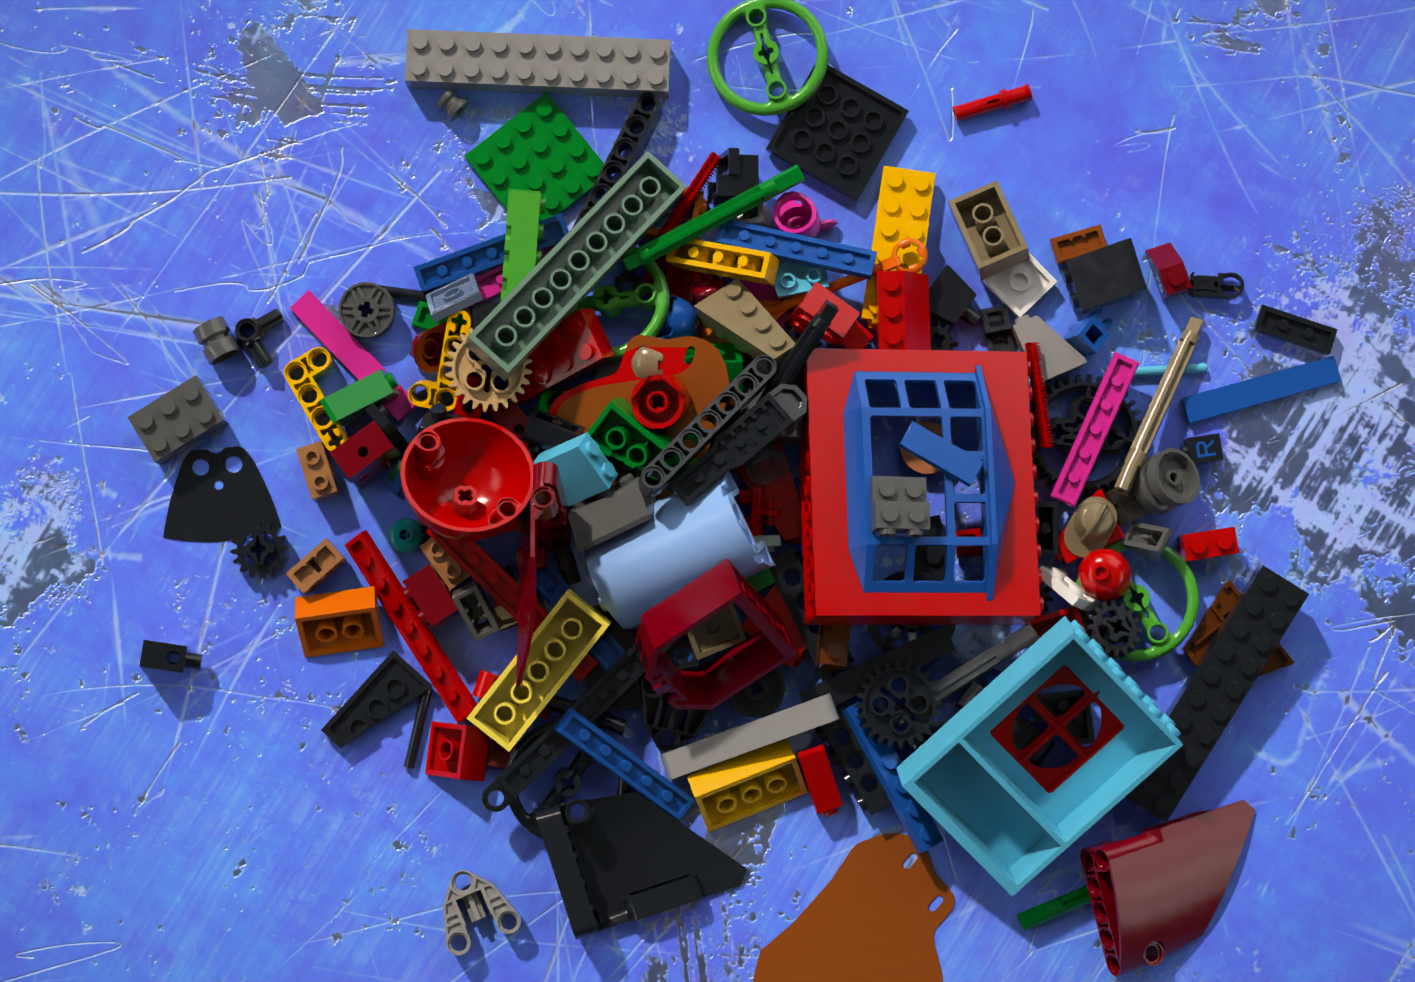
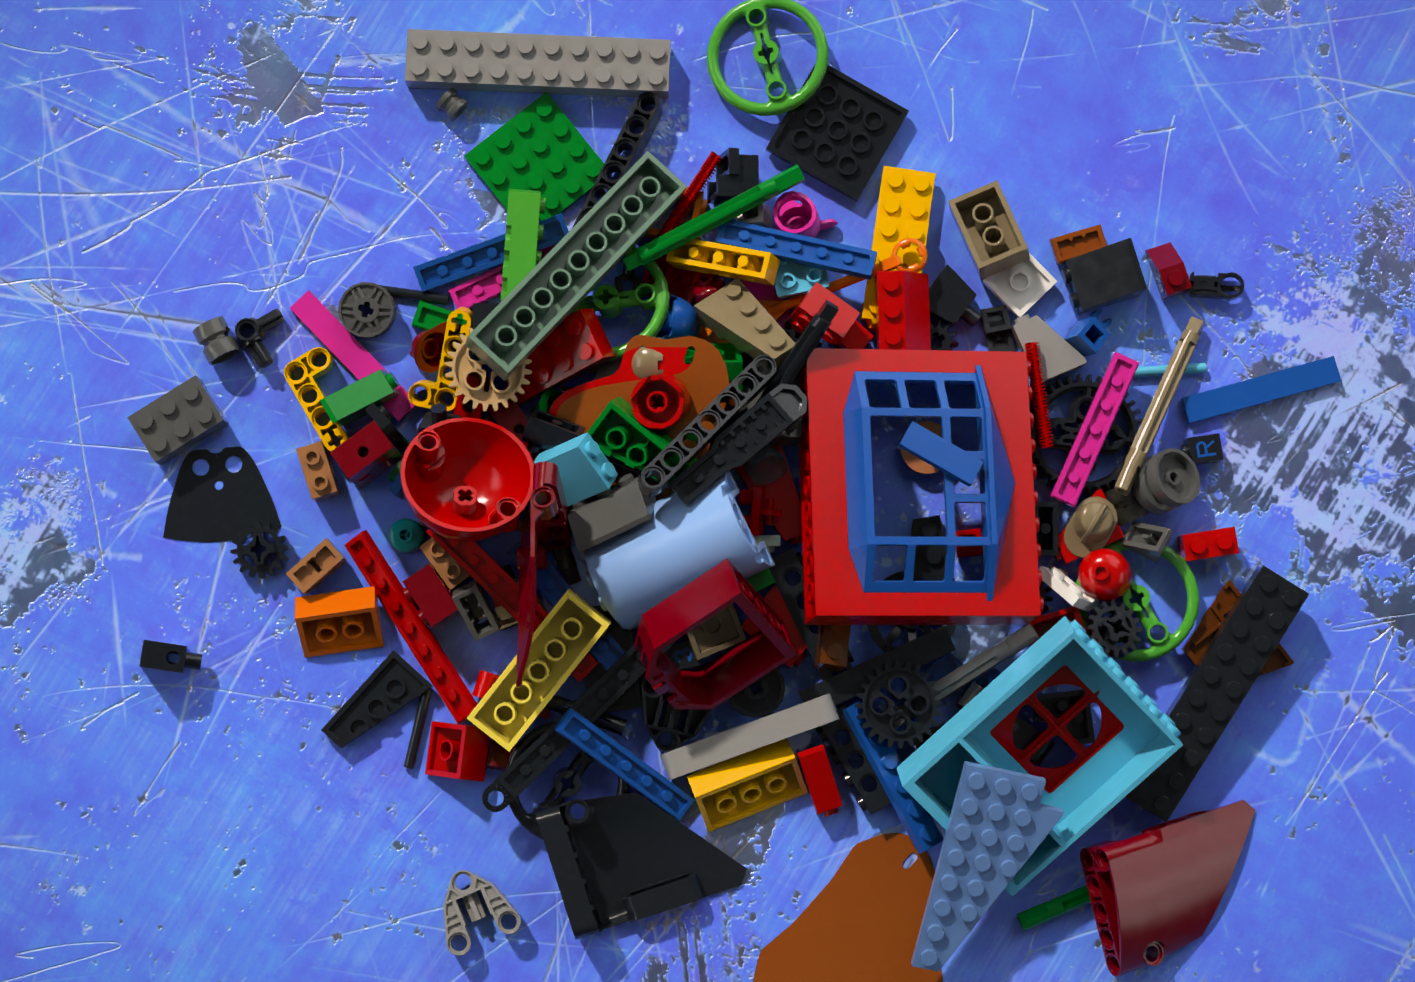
(453, 297): sand blue tile -> none
(899, 506): dark grey plate -> none
(986, 843): none -> medium blue wing
(1003, 99): red pin -> none
(1295, 330): black plate -> none

